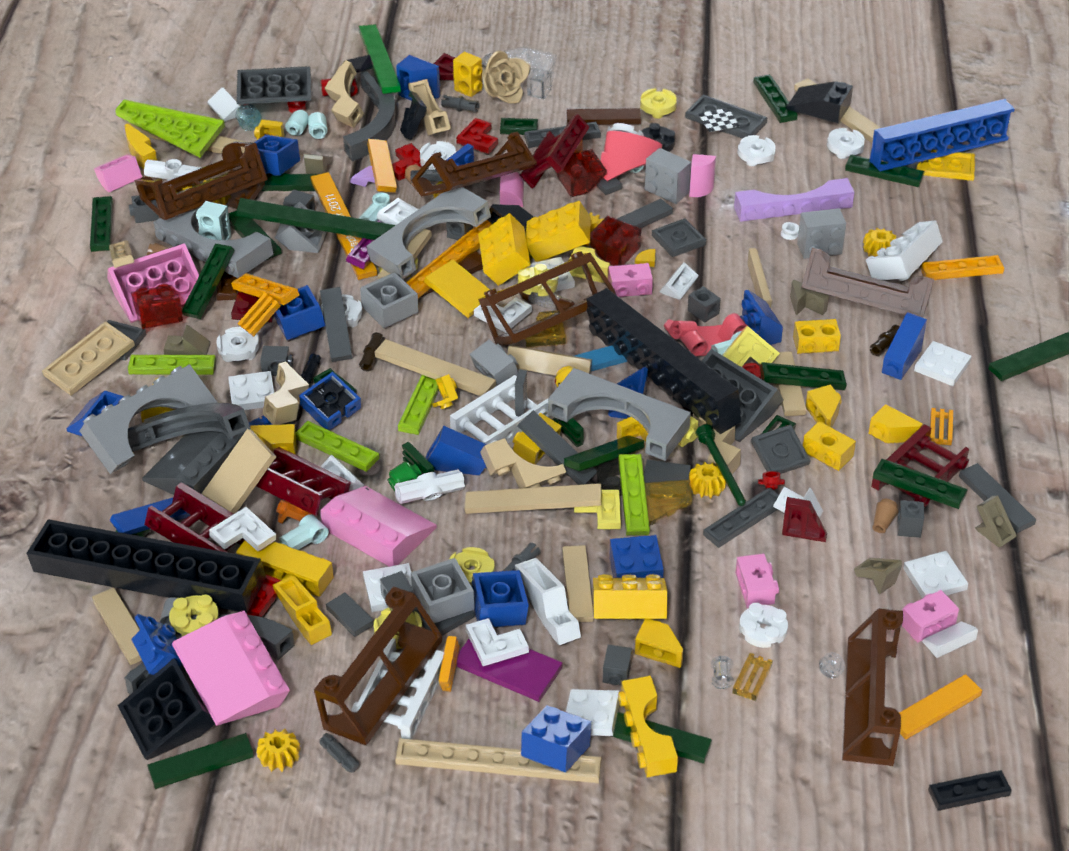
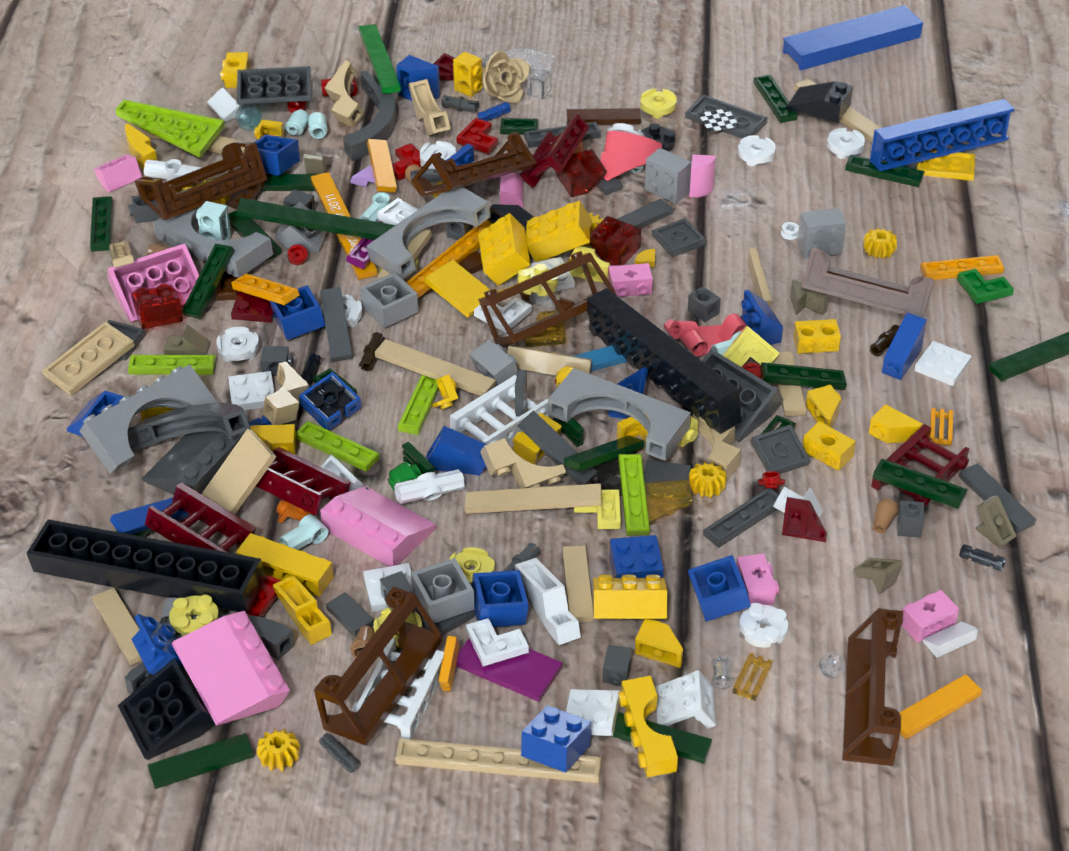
(234, 62): none -> yellow brick
(243, 525): white plate -> none
(257, 312): light orange tile -> none
(297, 254): none -> red tile
(361, 63): black slope -> none
(362, 638): none -> medium nougat cone
(413, 116): black wing -> none
(494, 112): none -> blue axle
(679, 282): white slope -> none
(686, 698): none -> white bracket
(706, 436): dark green piece -> none
(719, 588): none -> blue brick
(760, 205): lavender arch -> none
(853, 37): none -> tile
(905, 252): white wedge -> none
(935, 574): white plate -> none
(969, 790): black tile -> none
(982, 557): none -> black axle
(983, 290): none -> green plate

